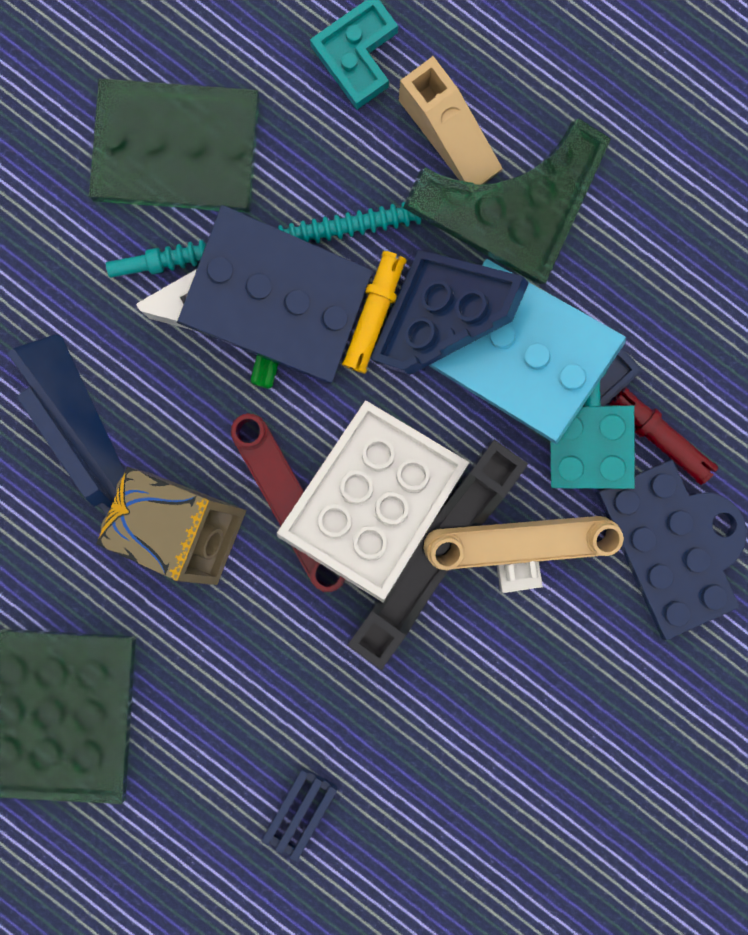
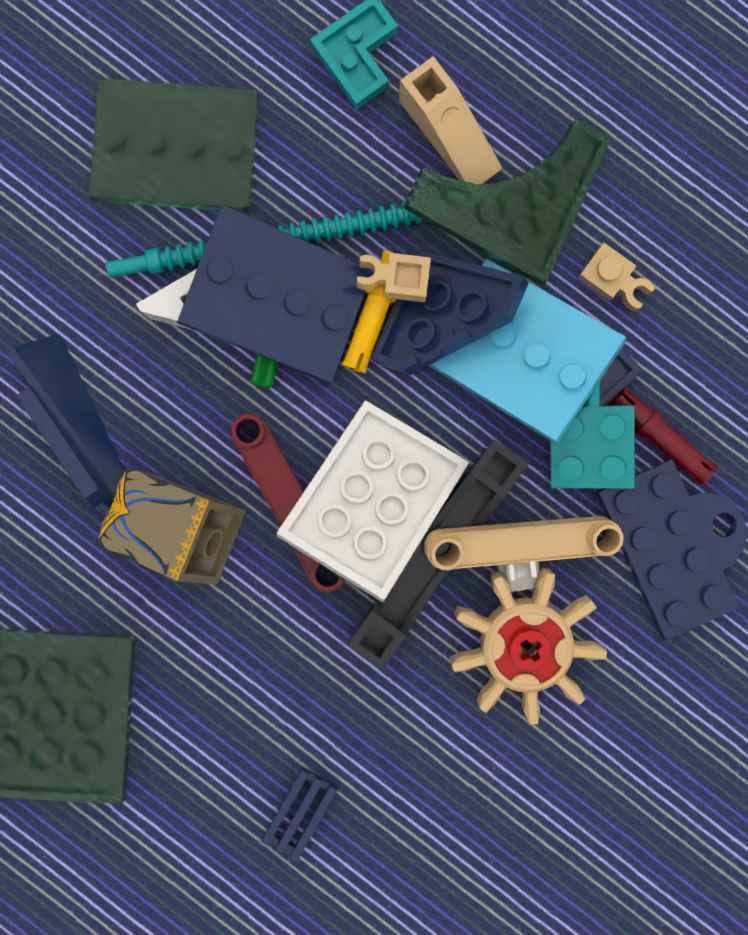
(403, 276): none -> tan plate
(540, 625): none -> tan gear
(610, 274): none -> tan plate

